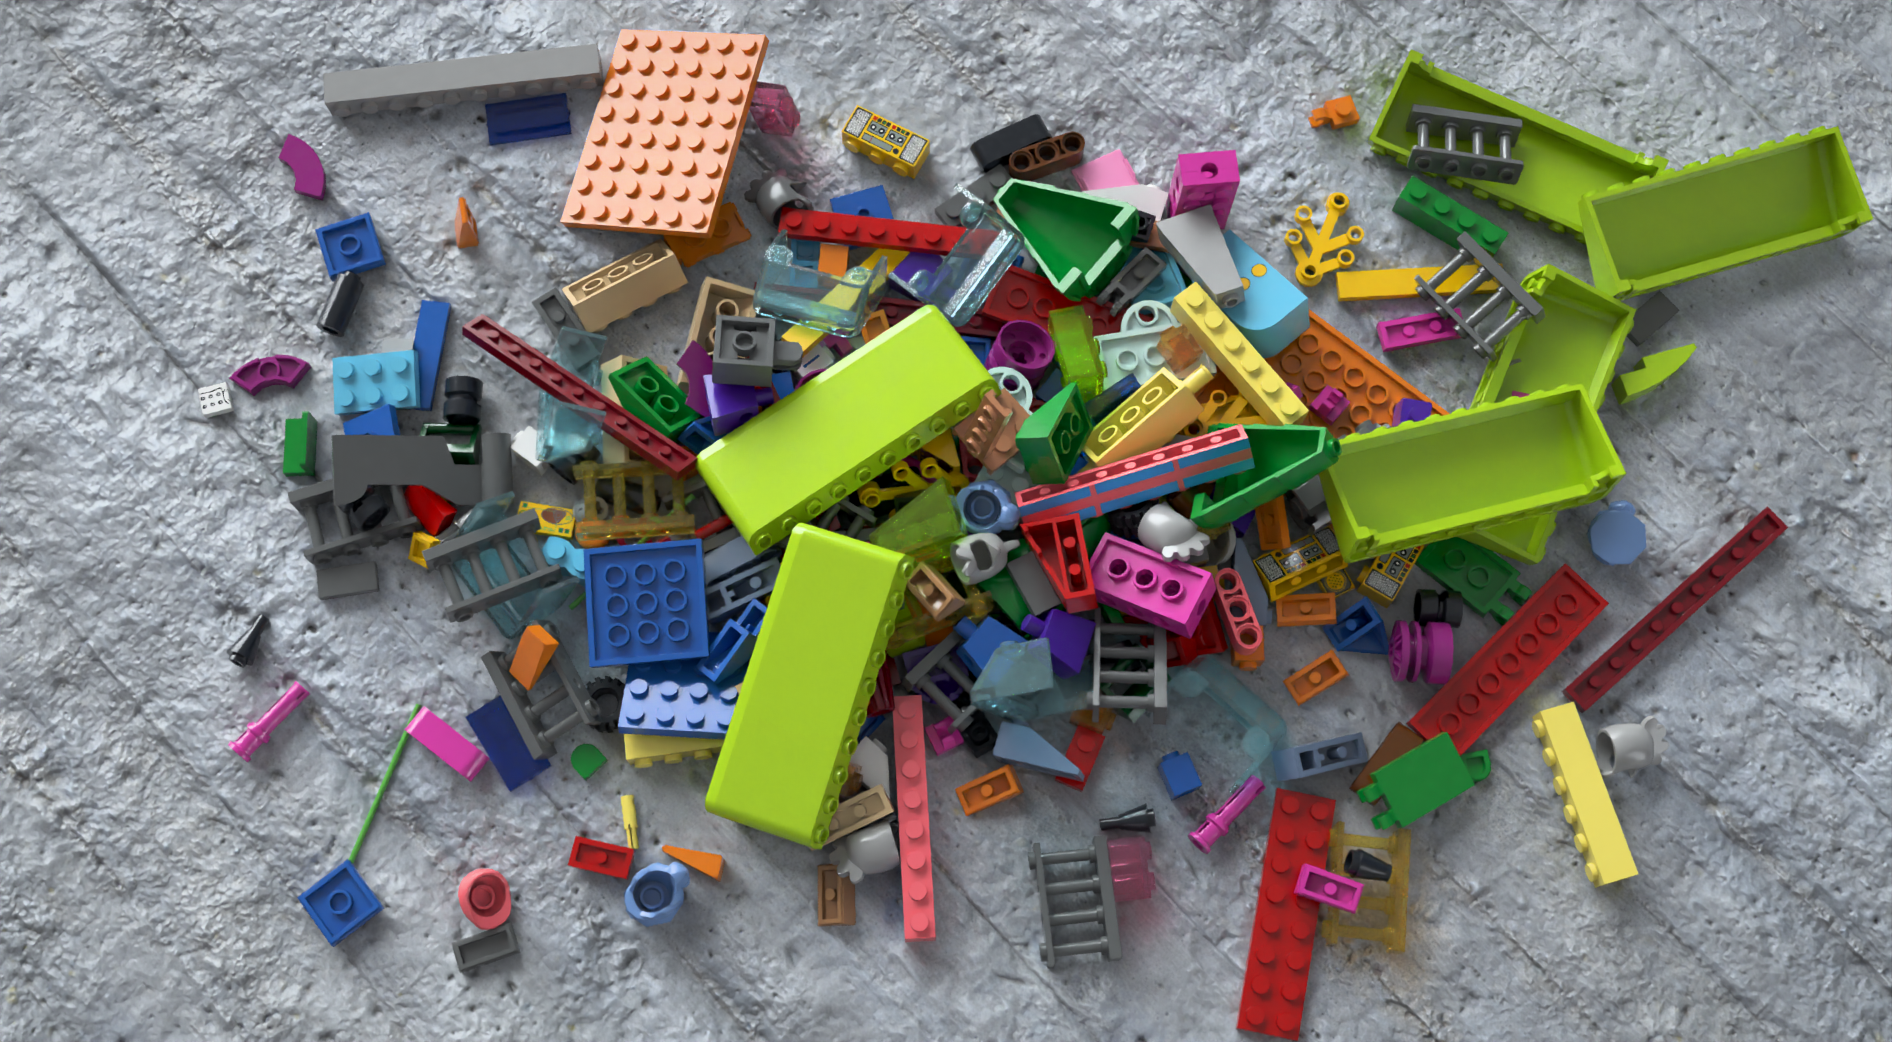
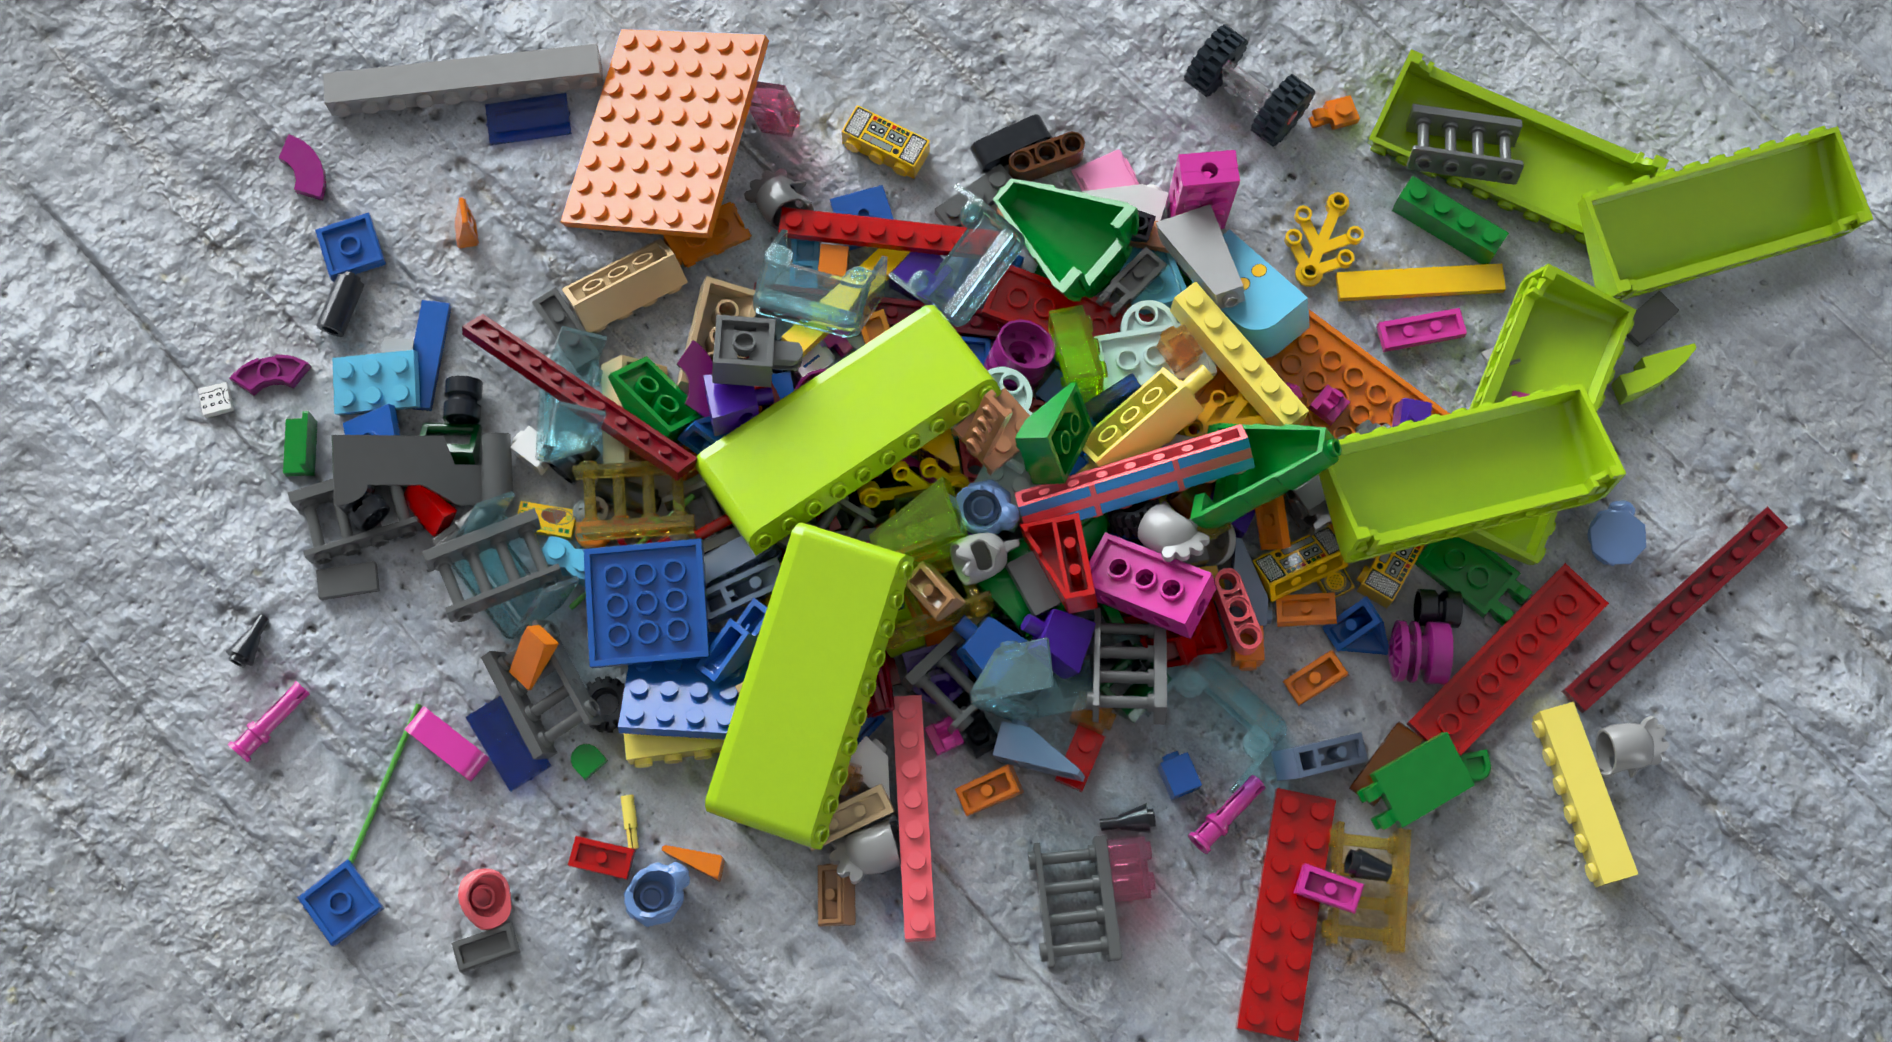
(420, 542): yellow tile -> none
(1218, 64): none -> black plate
(1487, 270): dark grey fence -> none

